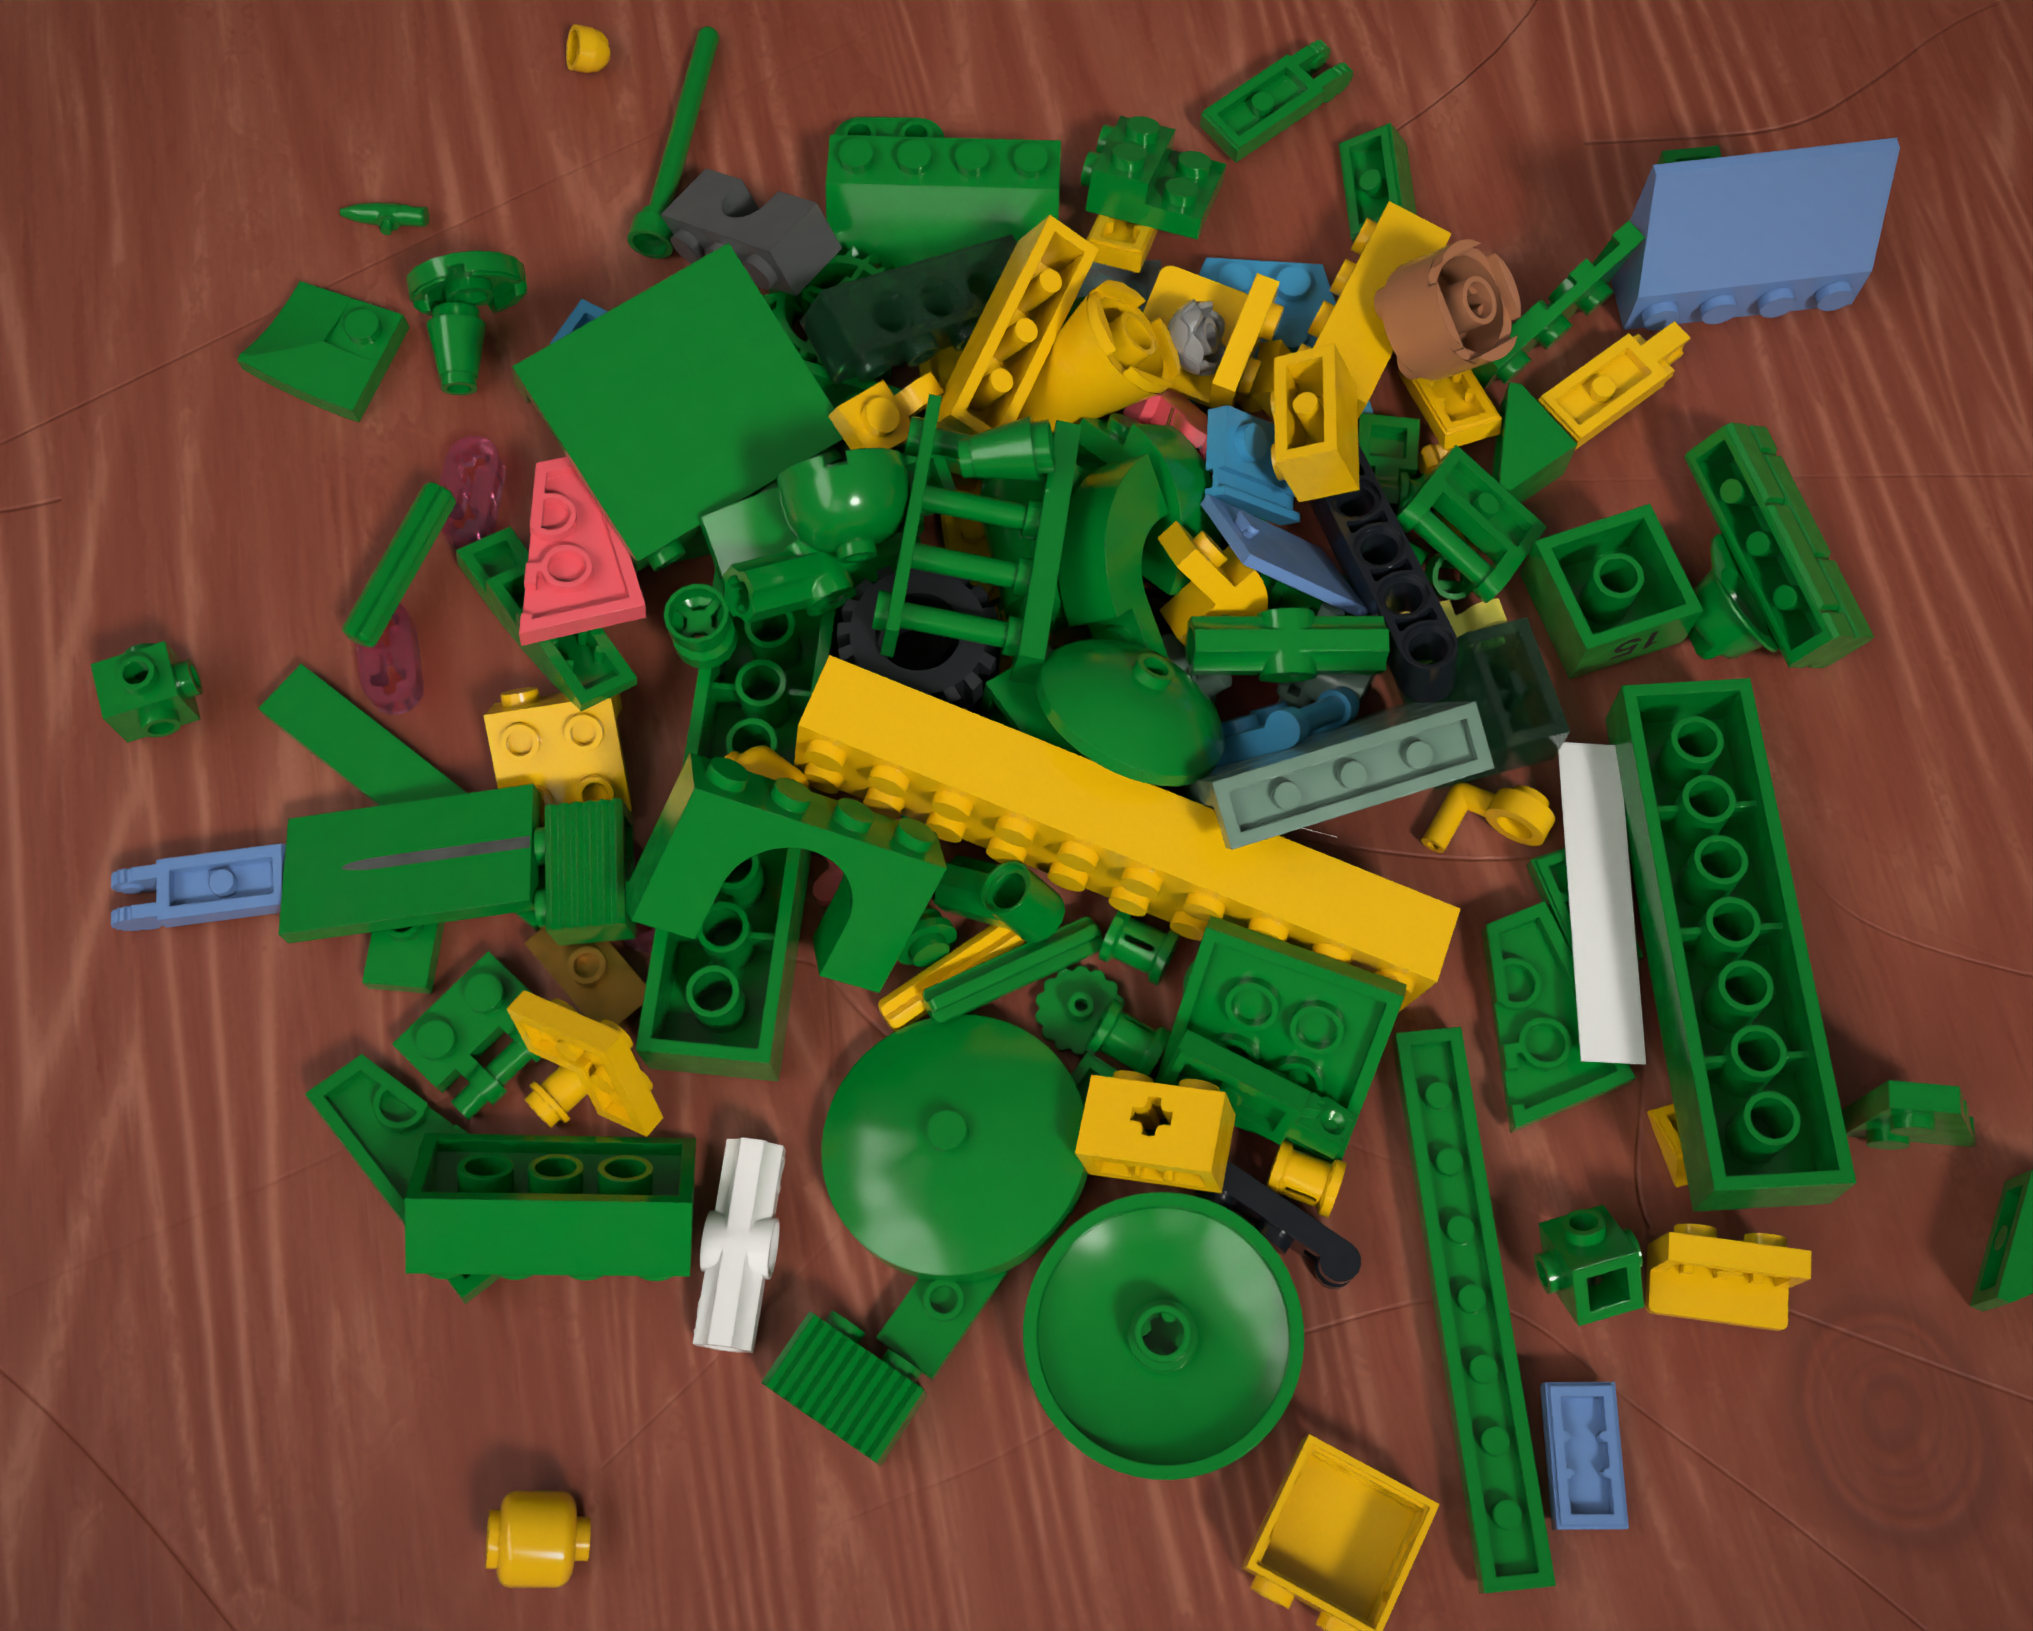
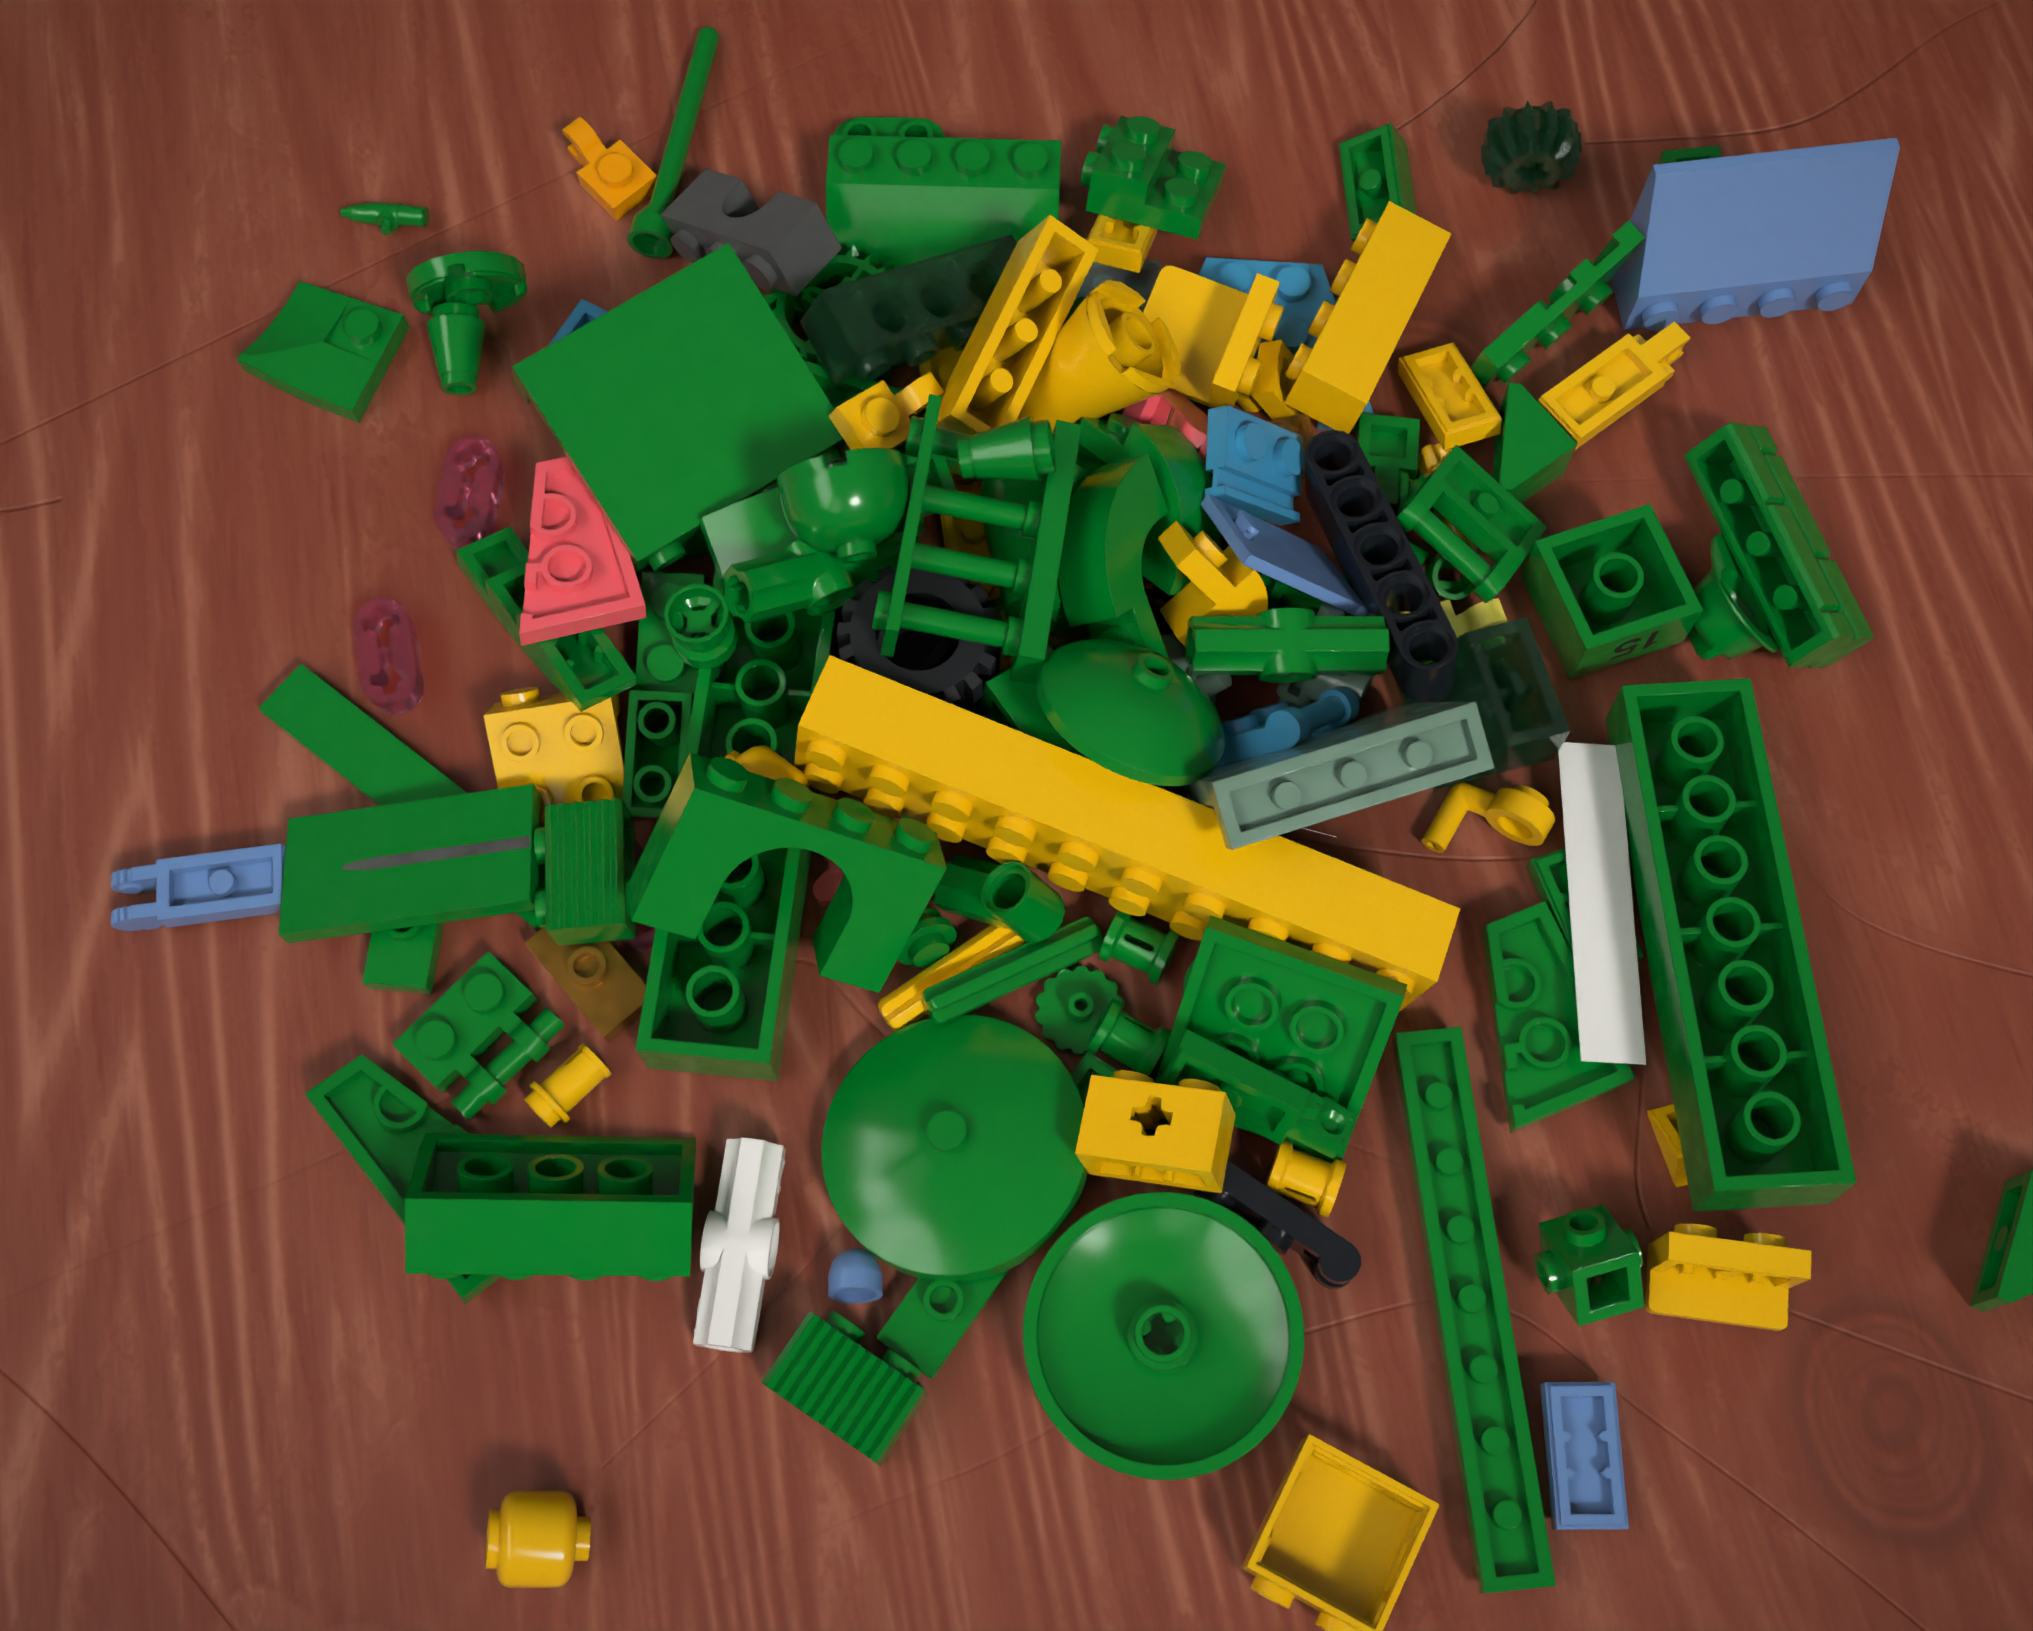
(147, 691): green brick -> none
(399, 565): green axle -> none
(587, 49): yellow hinge -> none
(595, 1052): yellow plate -> none
(611, 175): none -> light orange plate
(659, 704): none -> green slope
(855, 1277): none -> medium blue hinge
(1197, 337): light grey plate -> none
(1273, 100): green hinge -> none
(1315, 423): yellow brick -> none
(1449, 311): nougat brick -> none
(1531, 148): none -> clear green gear
(1910, 1113): green wing -> none

